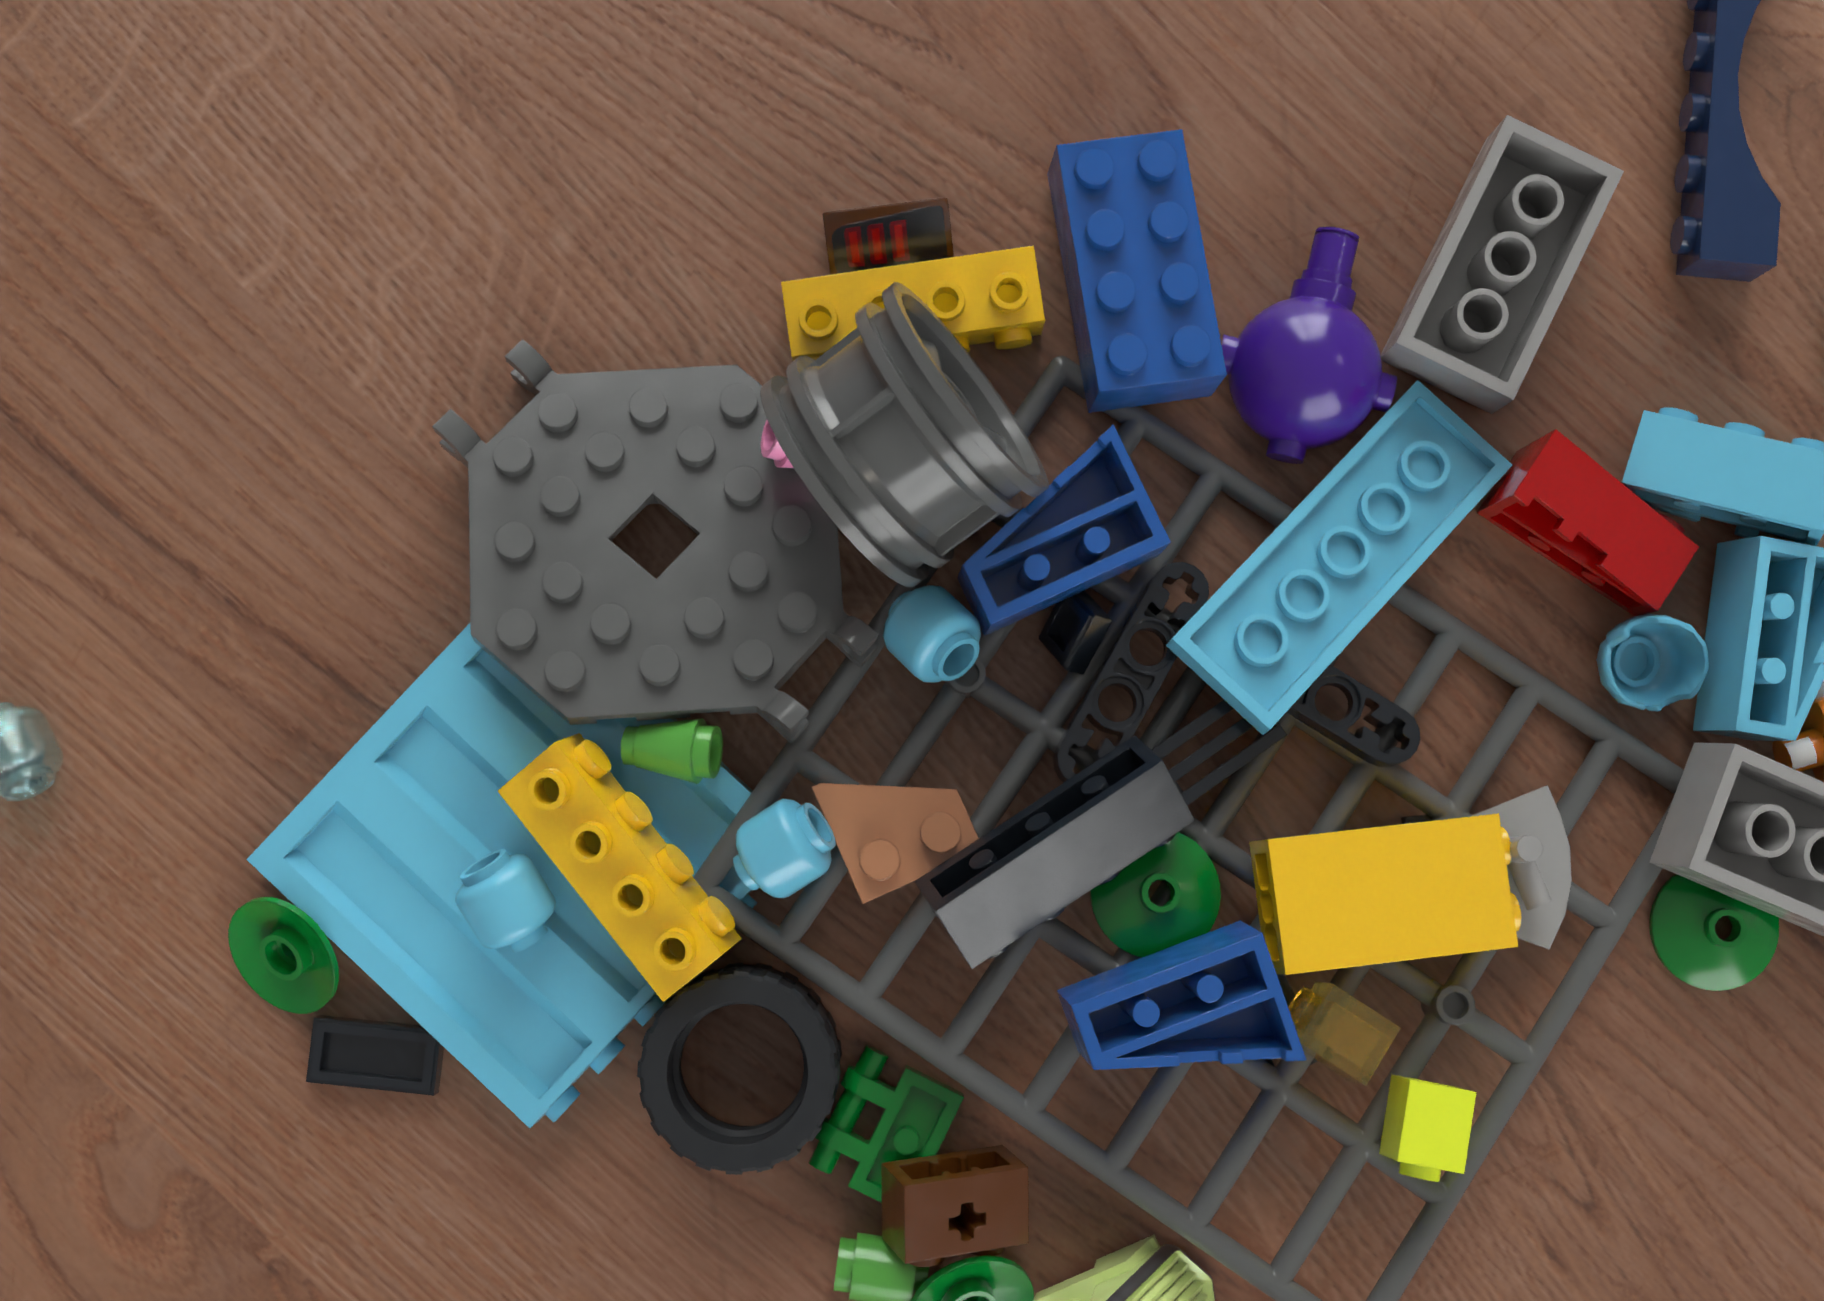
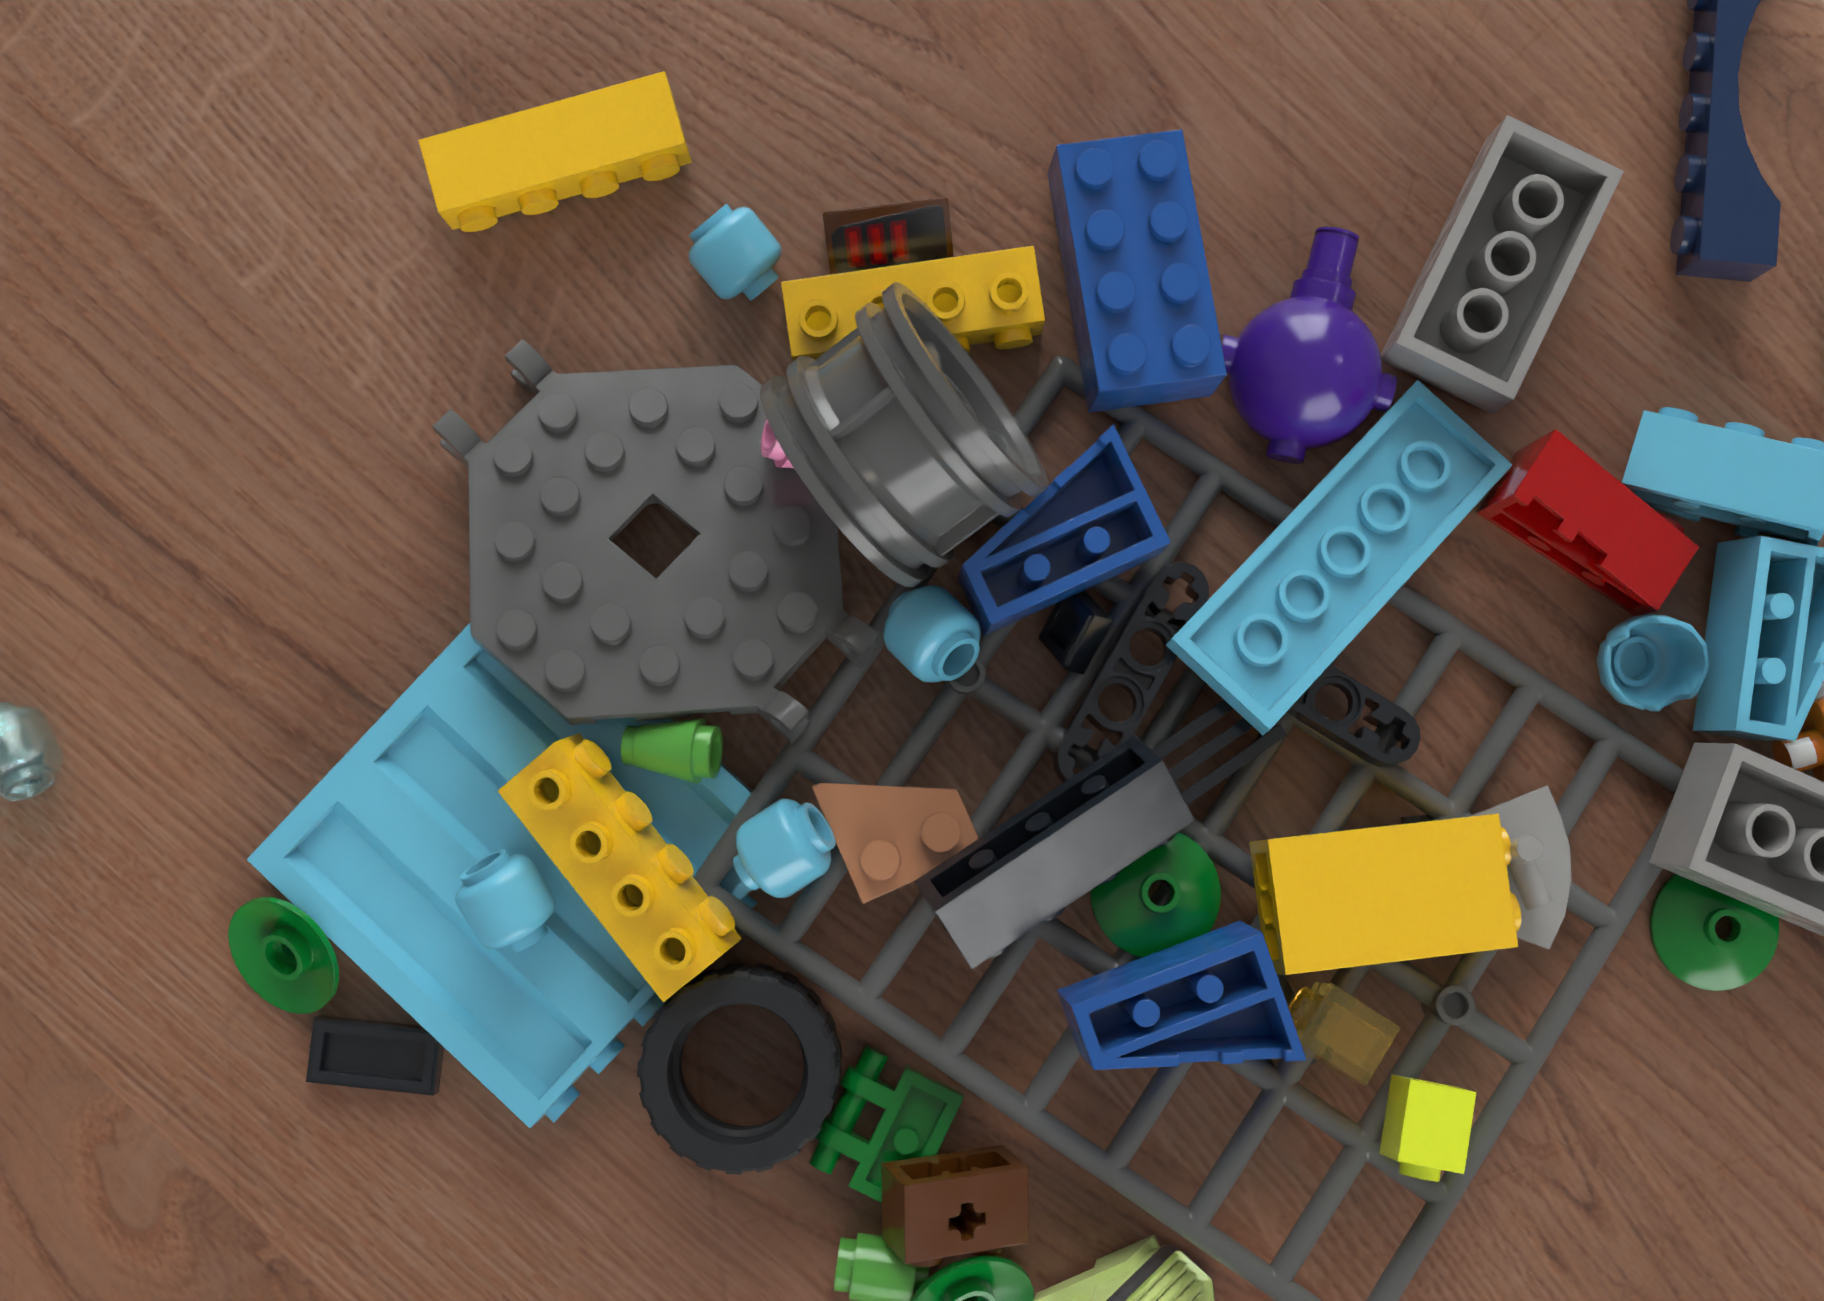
(556, 153): none -> yellow brick
(735, 253): none -> medium azure head

